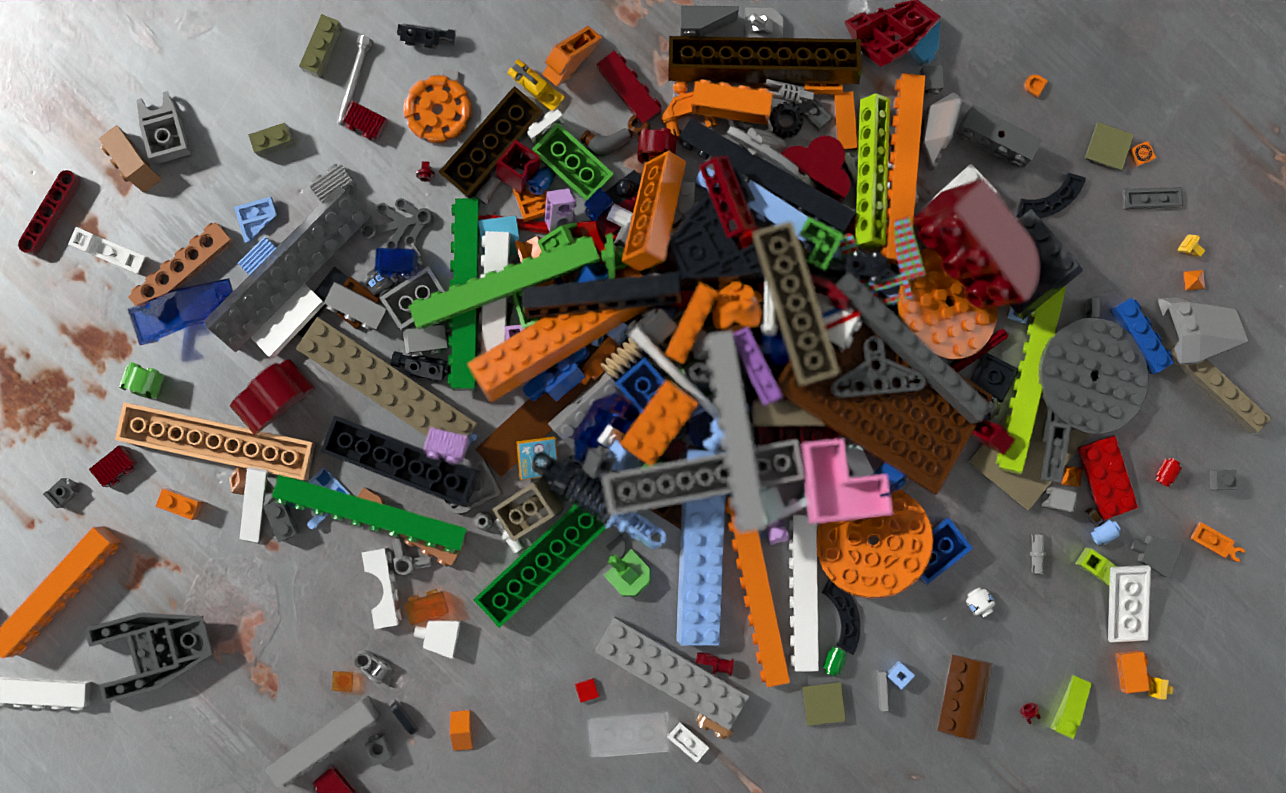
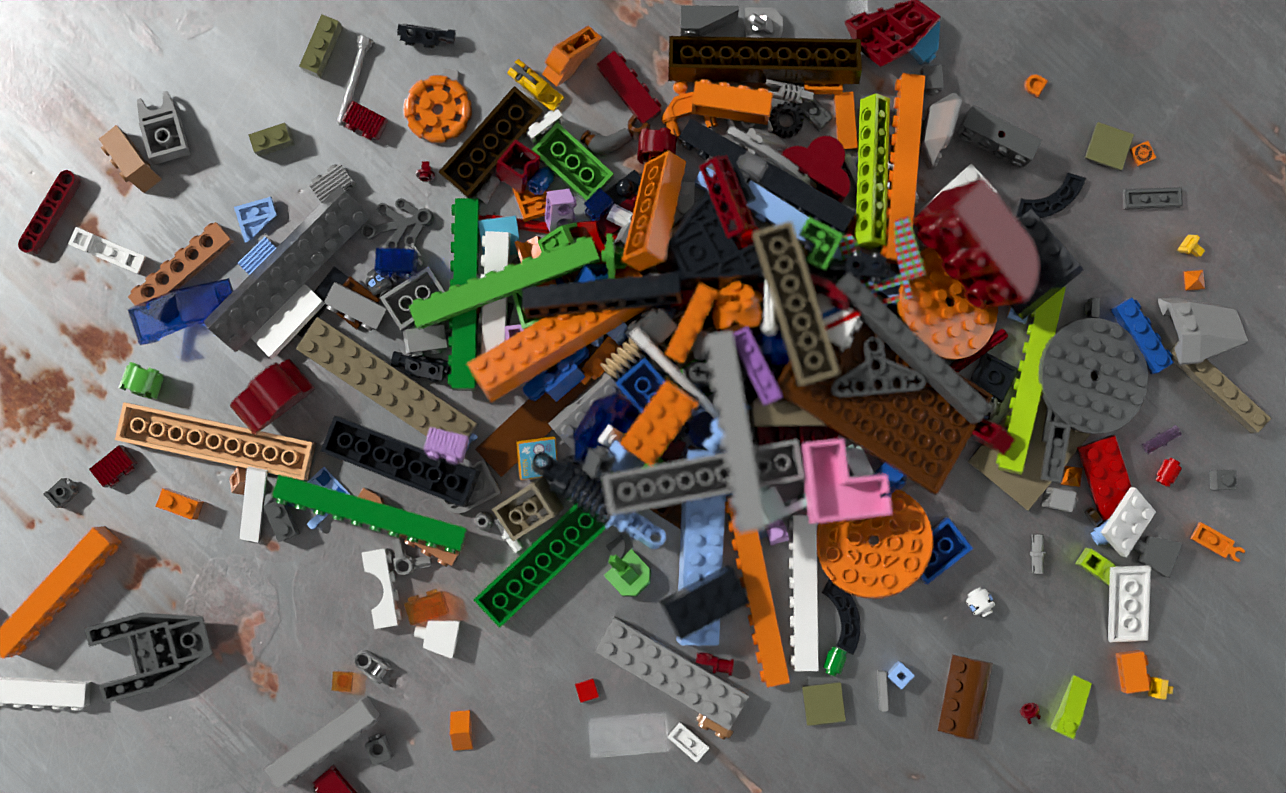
(403, 717): black tile -> none
(704, 602): none -> black brick
(752, 166): none -> clear brick
(1128, 522): none -> white plate
(1161, 439): none -> clear purple pin

